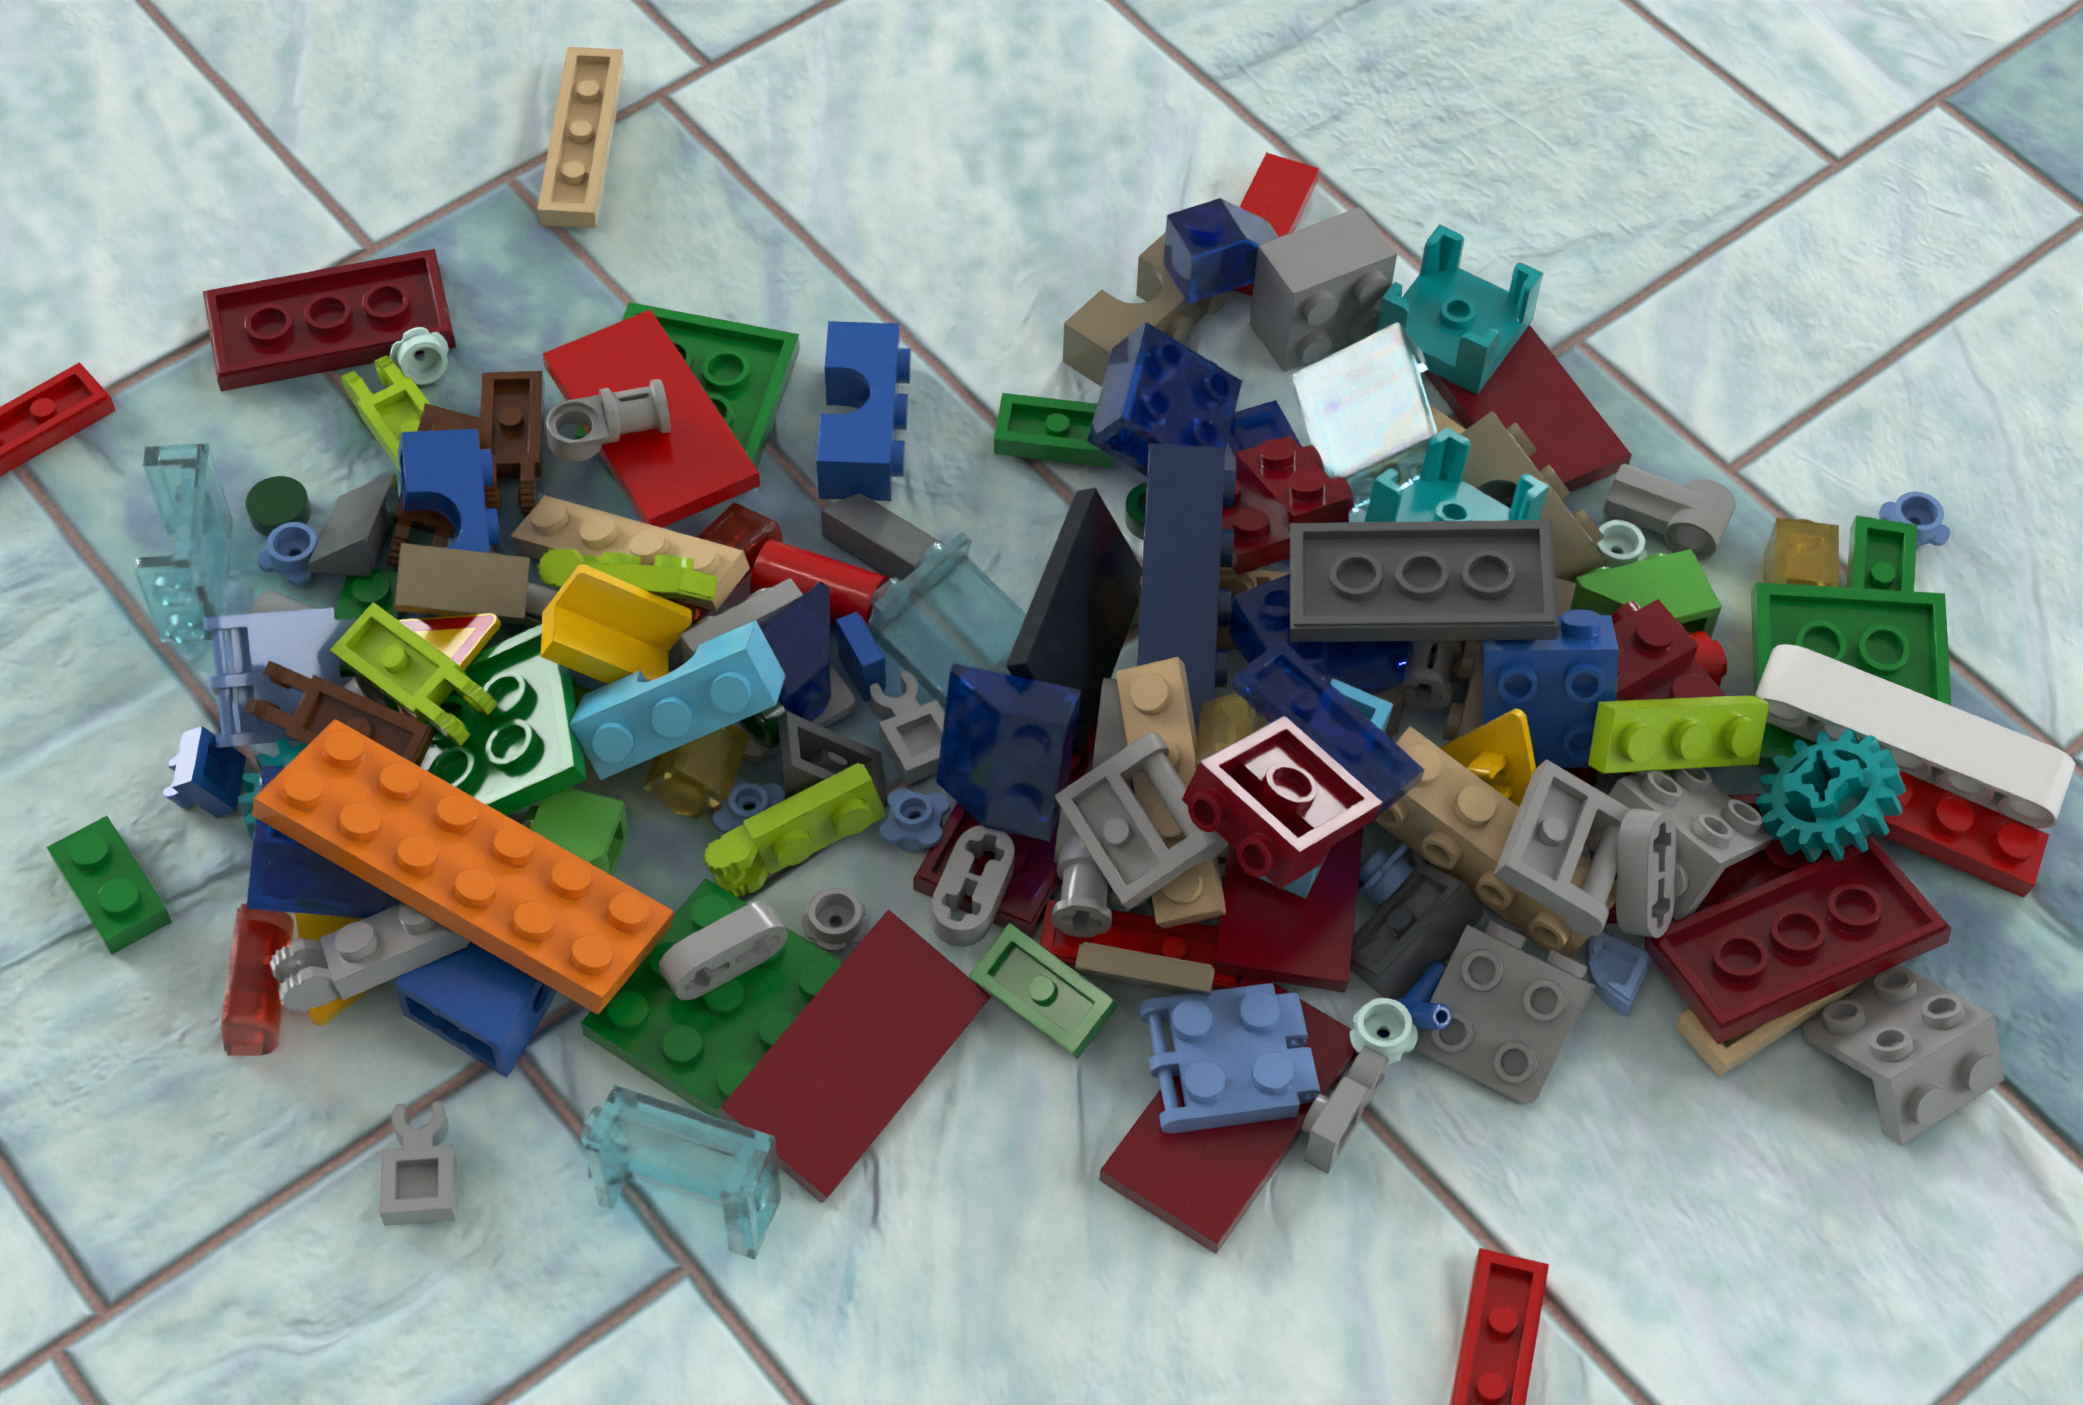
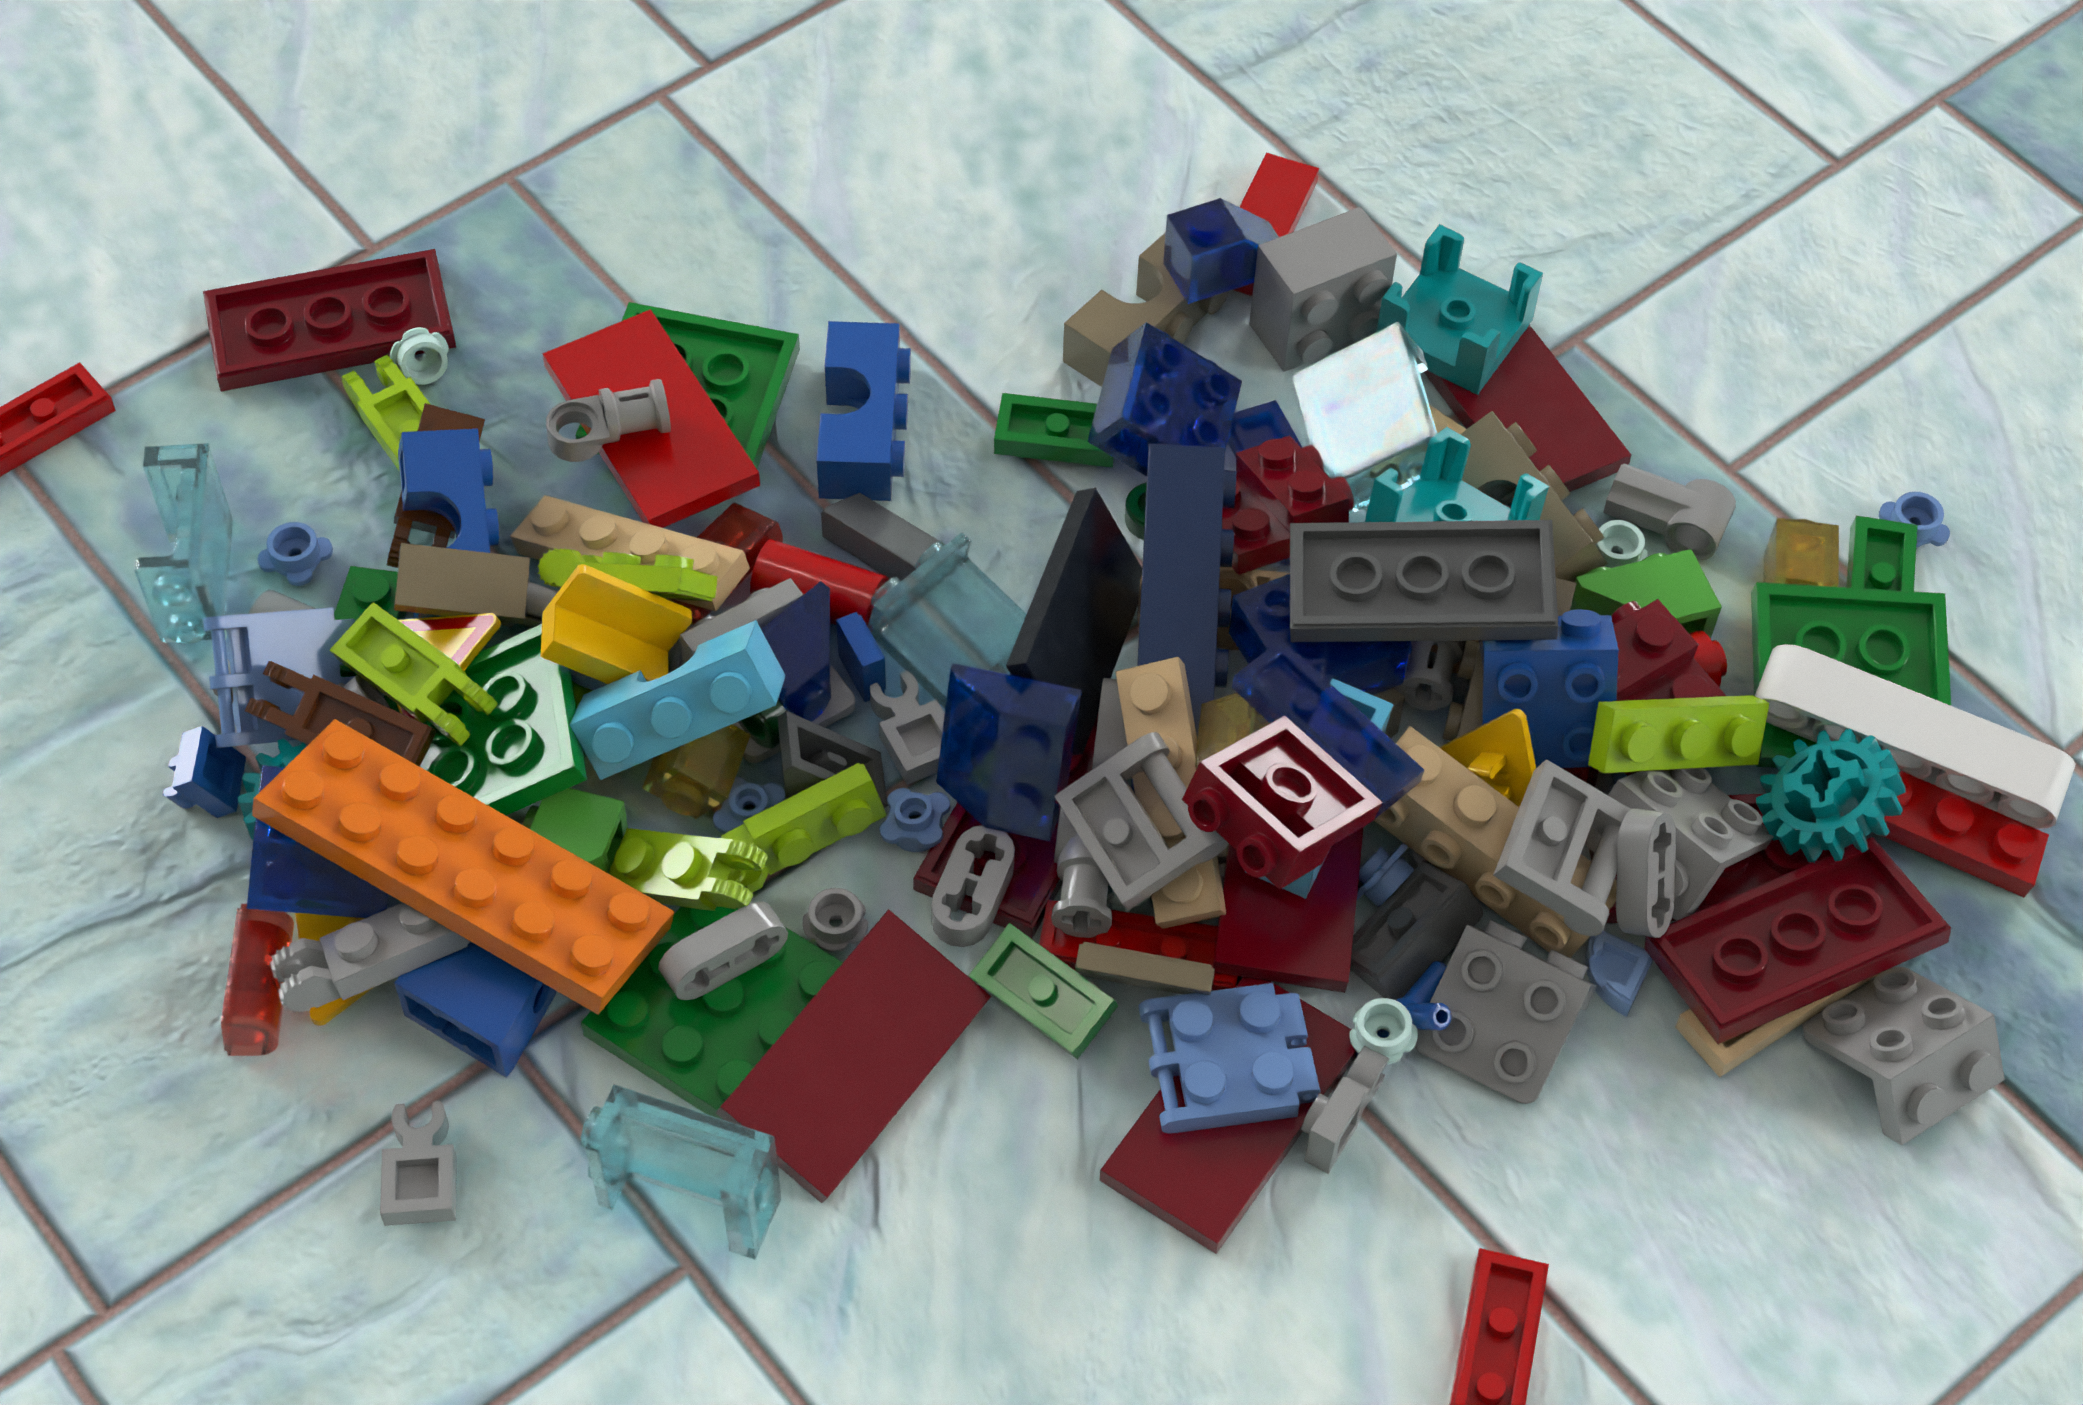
(109, 885): green plate -> none
(277, 502): dark green tile -> none
(357, 529): dark grey slope -> none
(514, 433): reddish brown hinge -> none
(581, 138): tan plate -> none
(686, 868): none -> lime hinge

